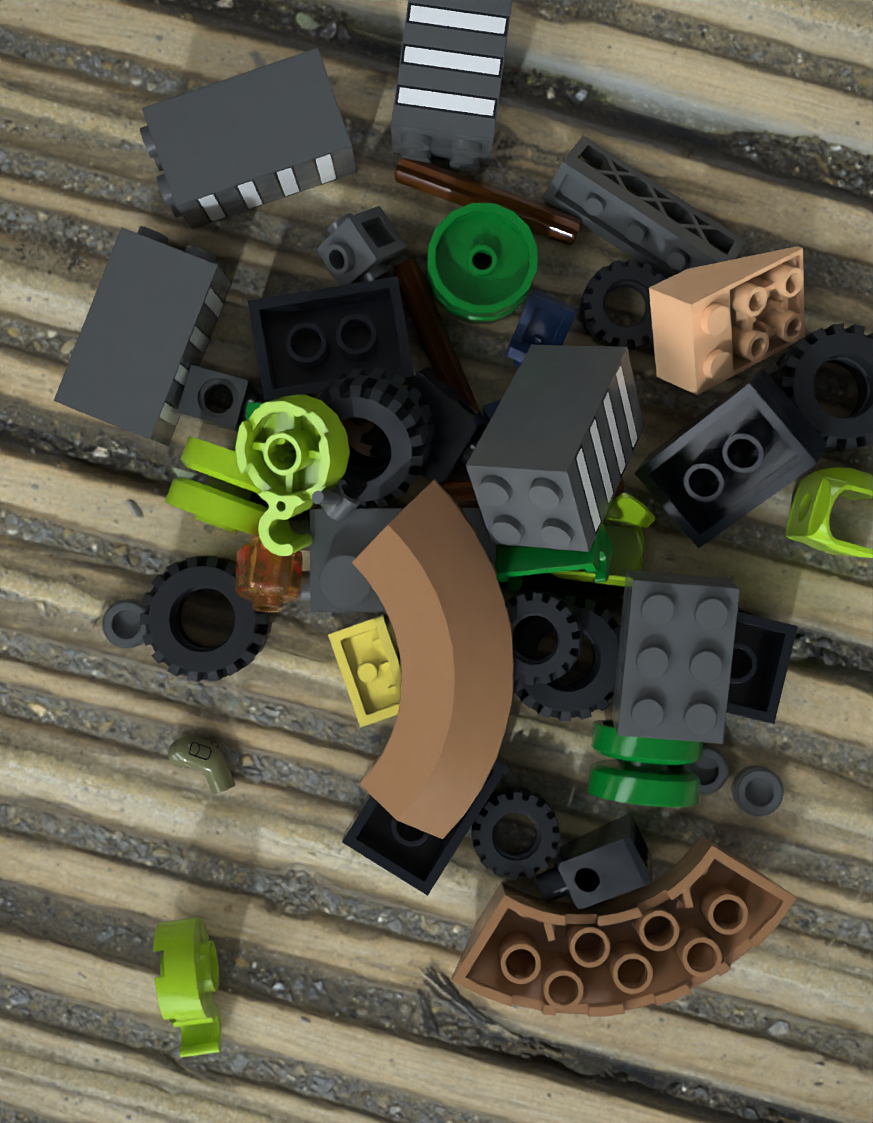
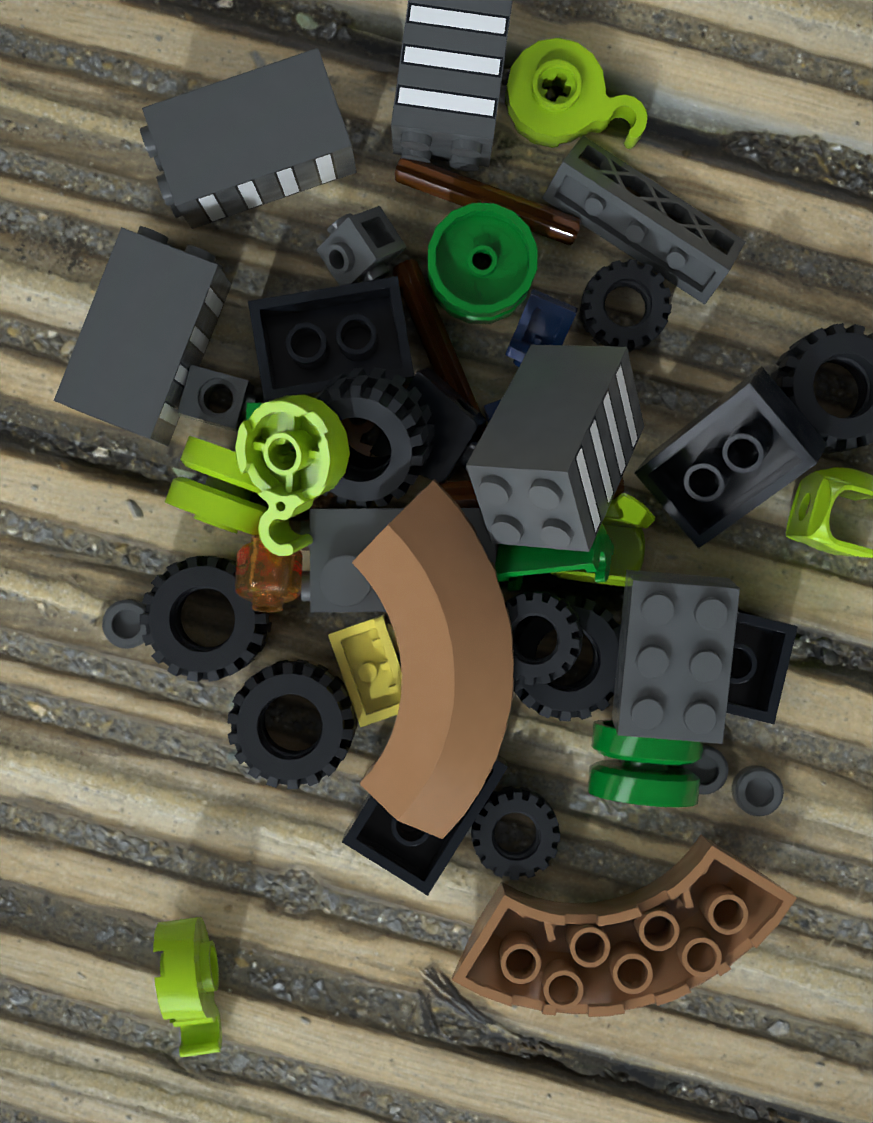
(203, 756): olive arm -> none
(262, 753): none -> black tyre
(336, 502): dark grey hand -> none
(569, 117): none -> lime piece
(617, 859): black torso -> none
(726, 317): light nougat slope -> none

